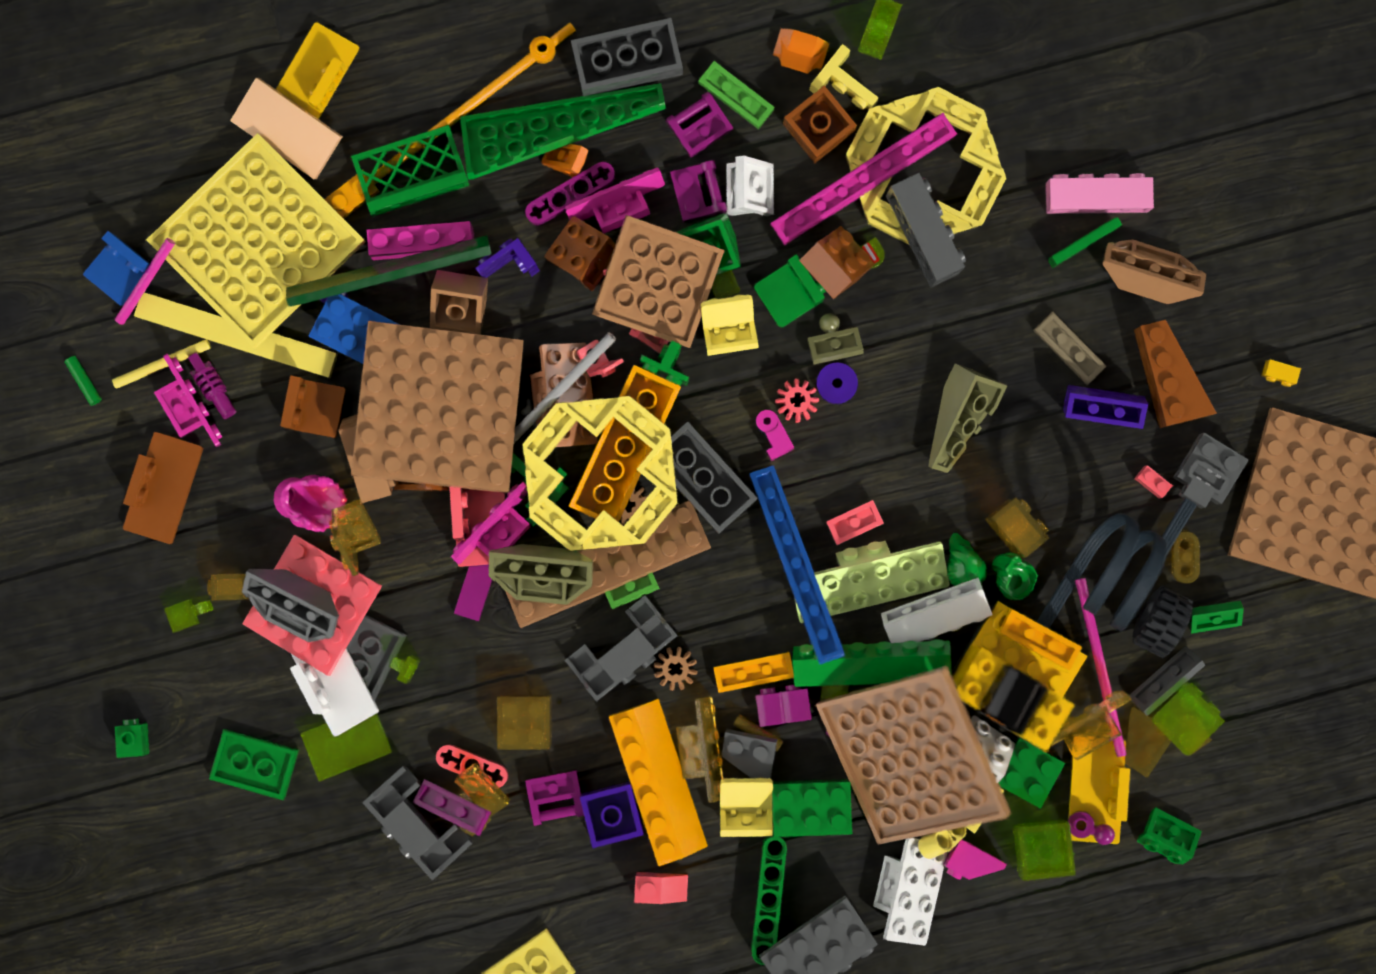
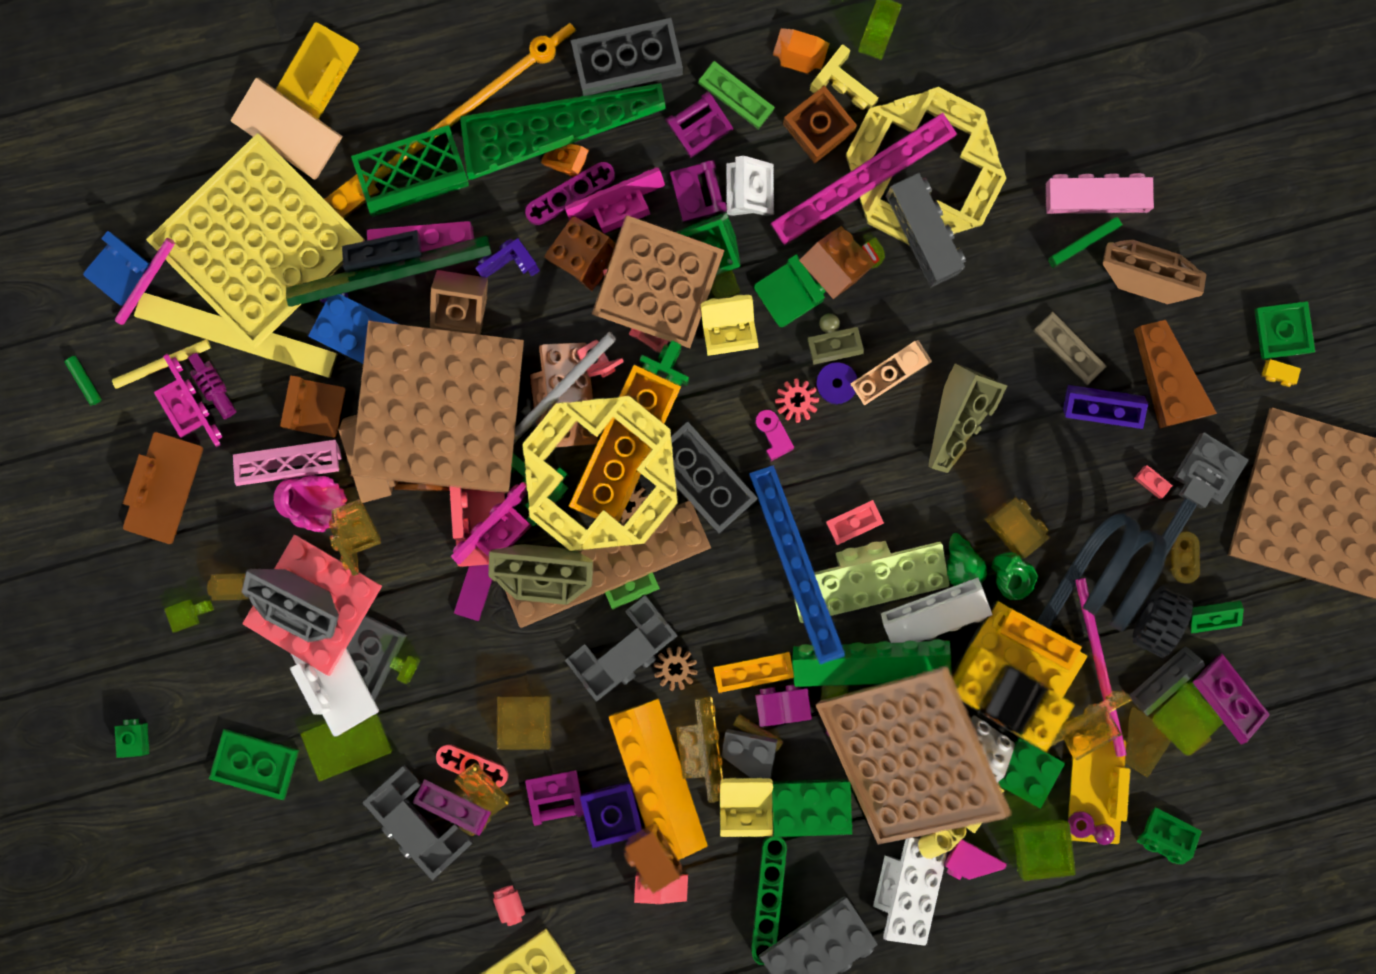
(283, 459): none -> bright pink fence
(381, 251): none -> black plate
(508, 905): none -> coral brick
(653, 858): none -> dark orange brick
(891, 372): none -> light nougat slope
(1231, 698): none -> magenta tile
(1284, 330): none -> green plate

